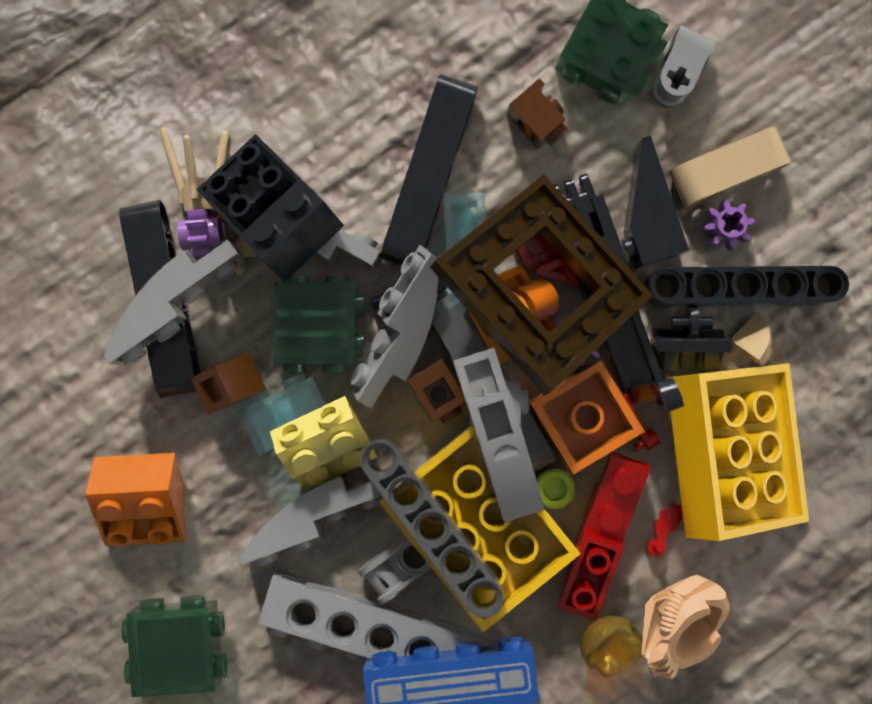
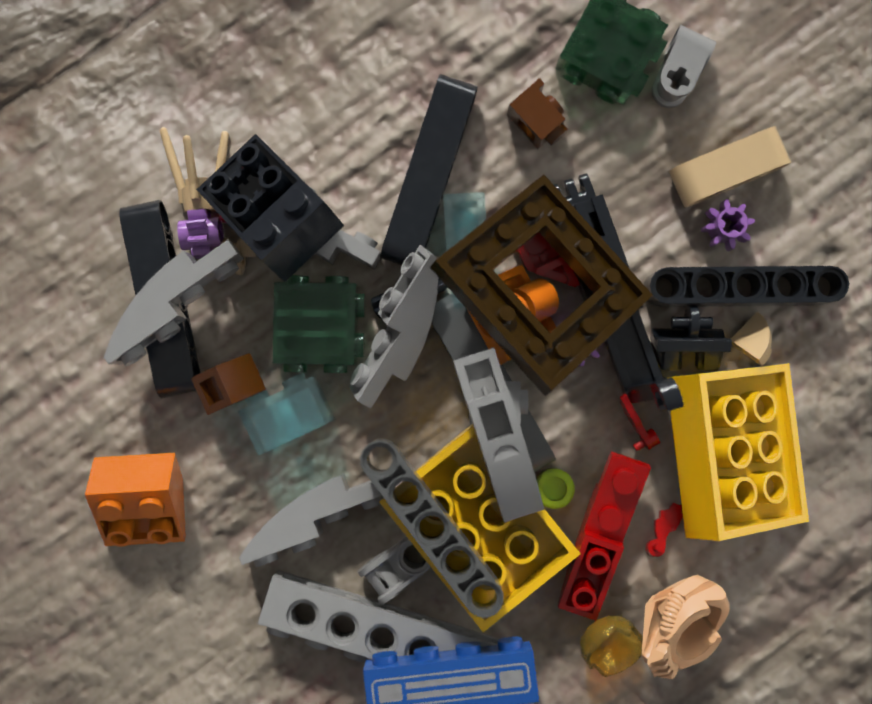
(174, 647): clear green brick -> none
(321, 444): light yellow plate -> none
(432, 376): reddish brown brick -> none
(585, 417): orange brick -> none
(651, 220): black slope -> none

